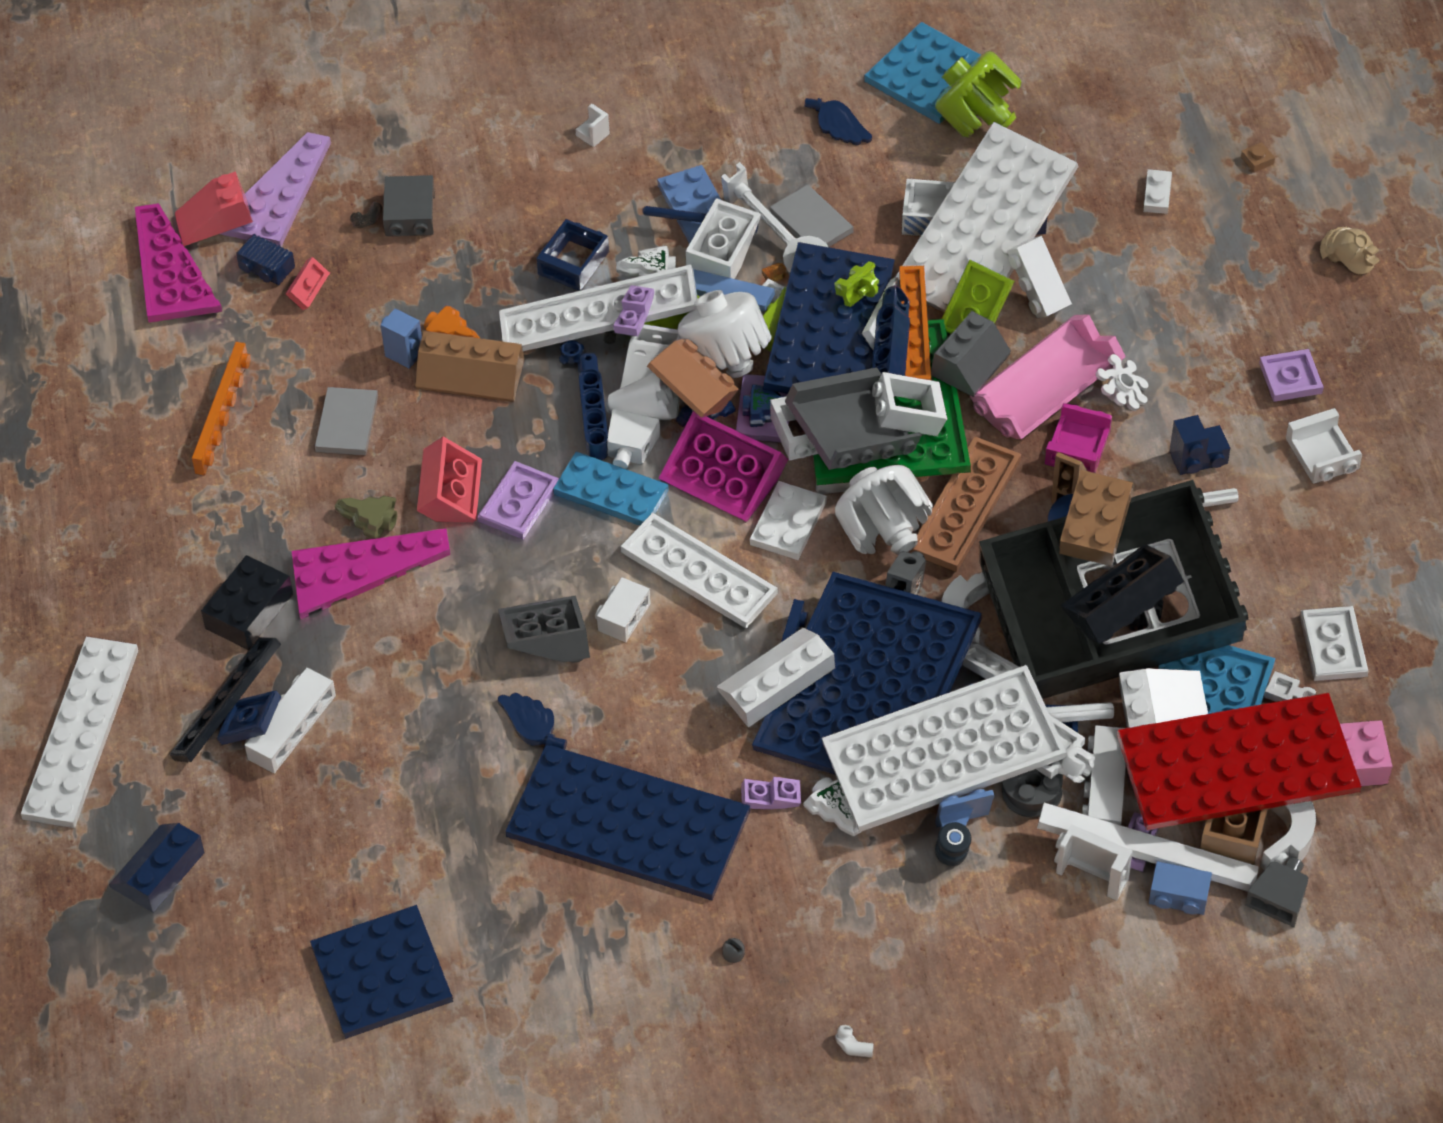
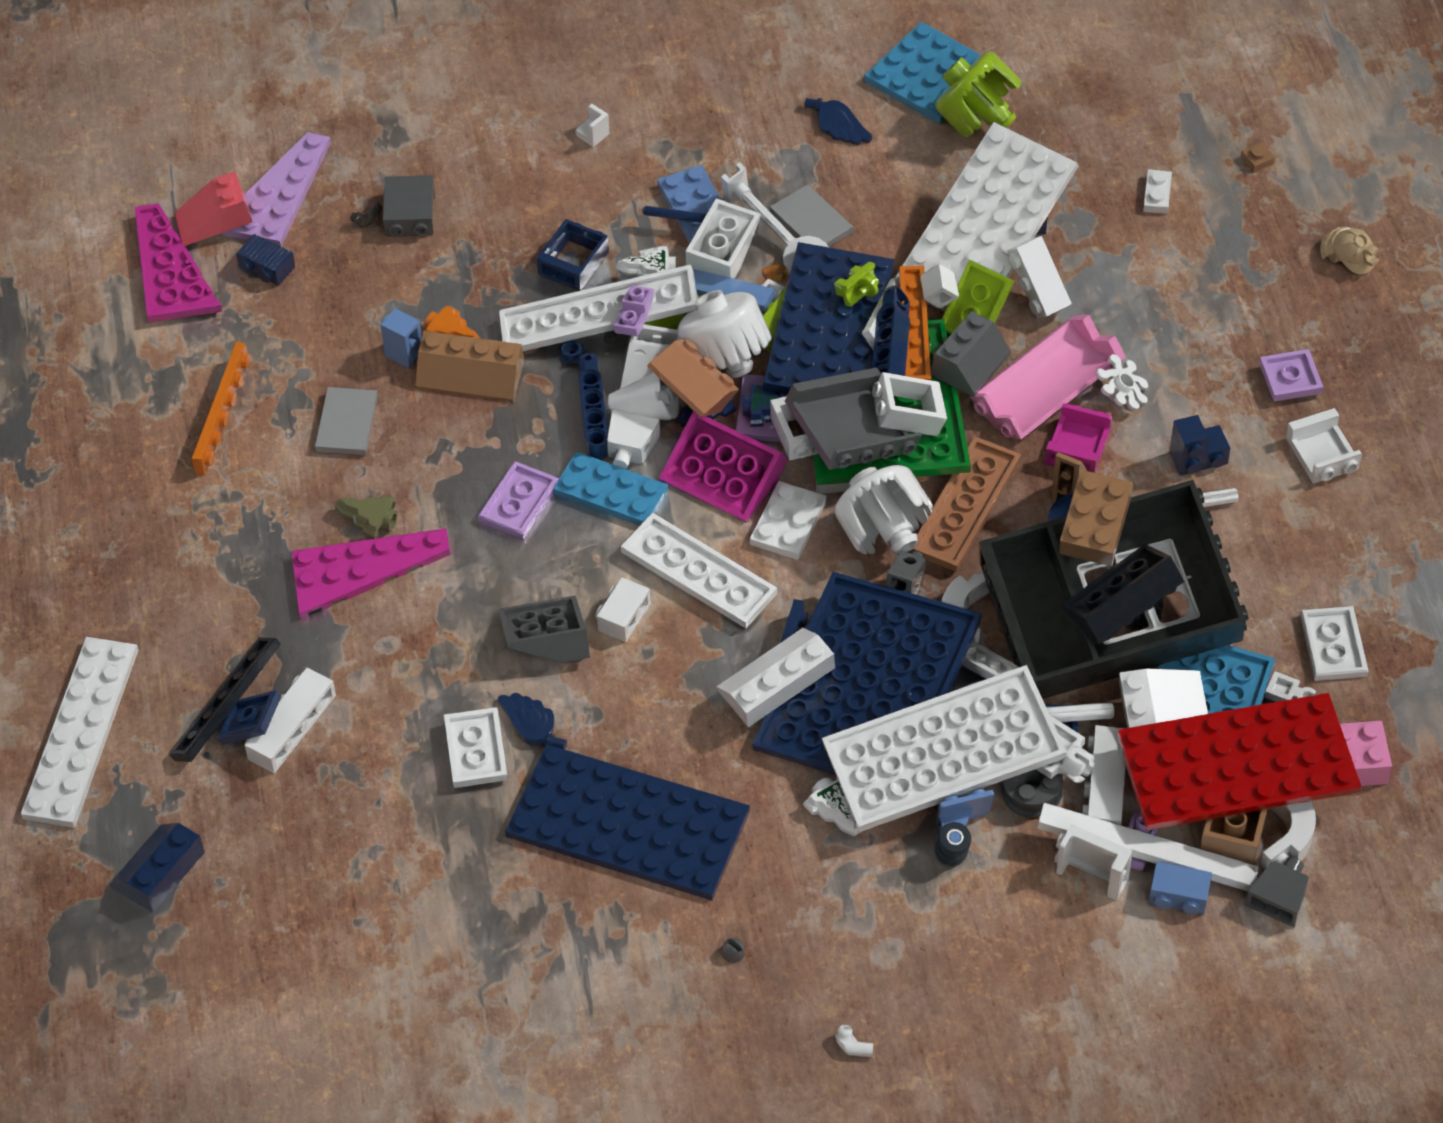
(247, 602): black brick -> none
(307, 283): coral plate -> none
(381, 971): dark blue plate -> none
(449, 483): coral slope -> none
(475, 747): none -> white plate
(776, 794): lavender slope -> none
(922, 203): white container -> none
(939, 286): none -> white brick

